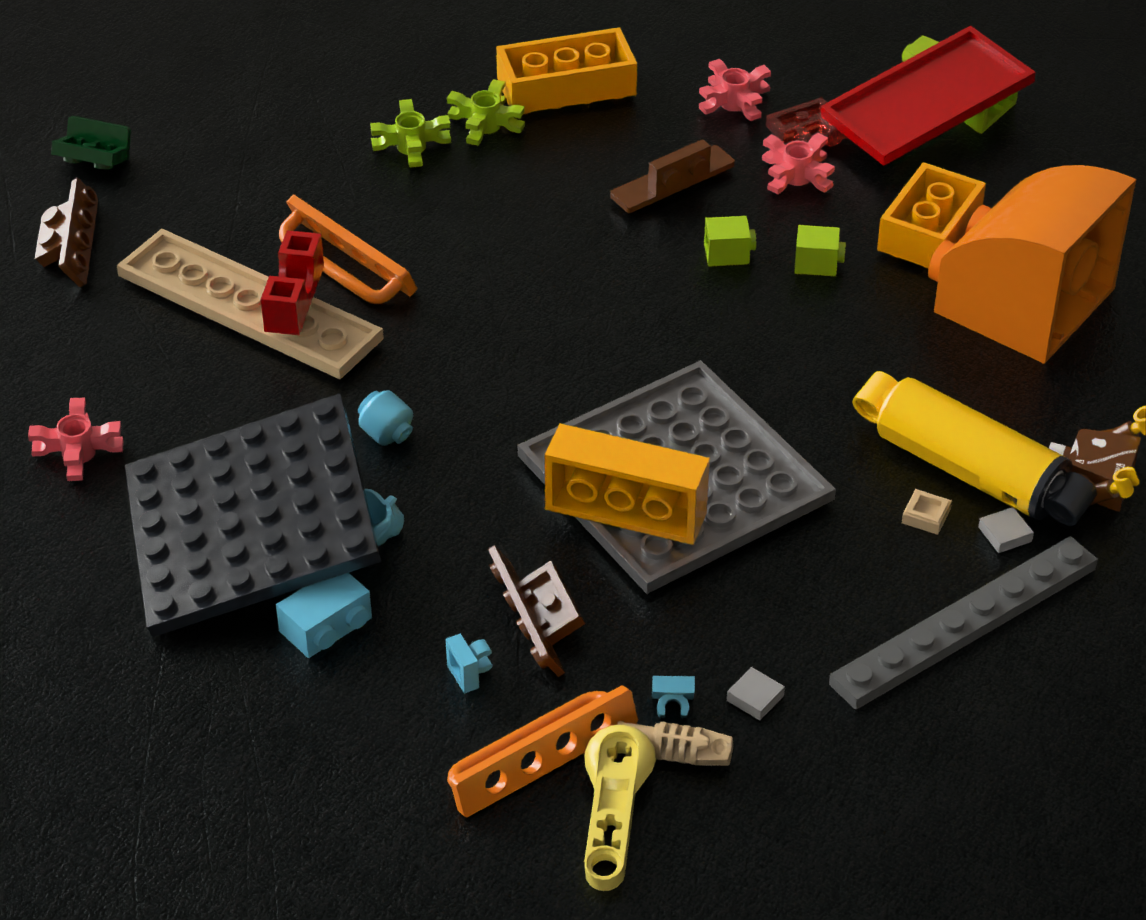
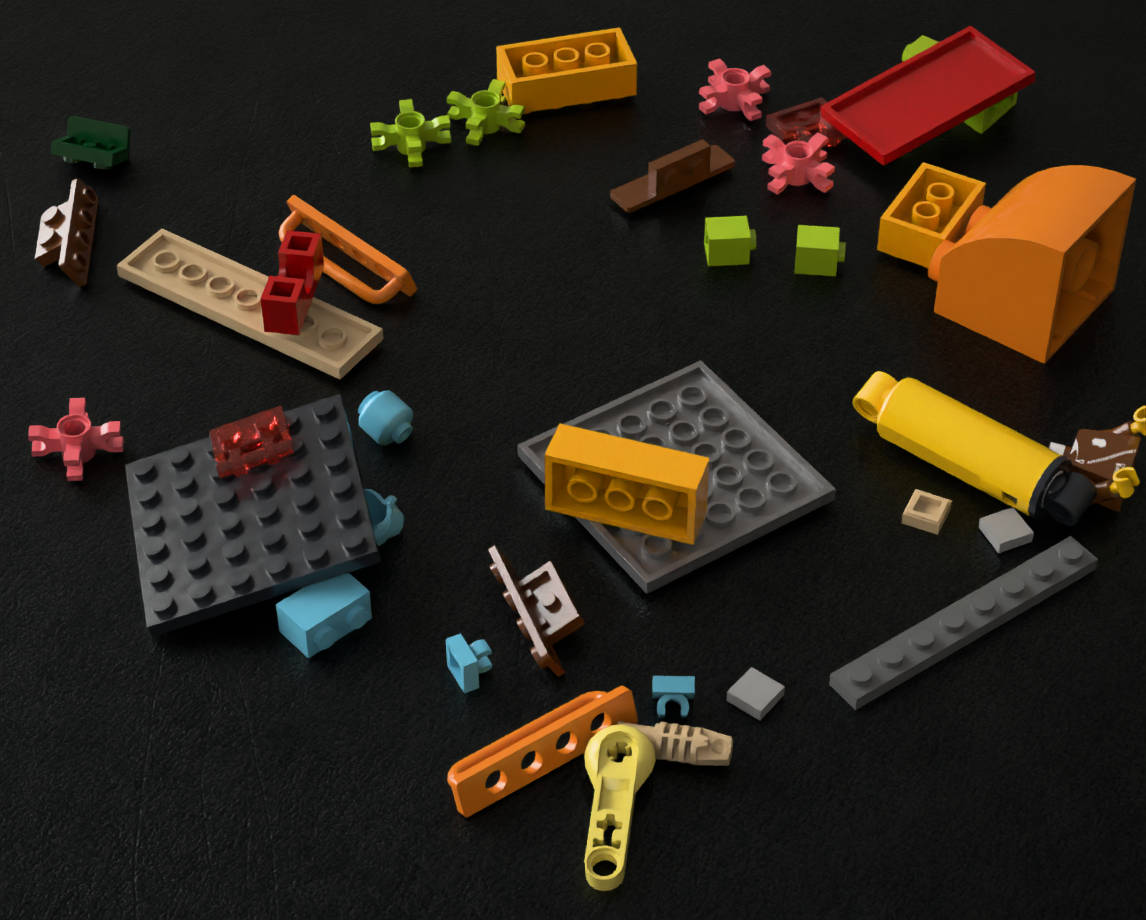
(251, 442): none -> clear red plate

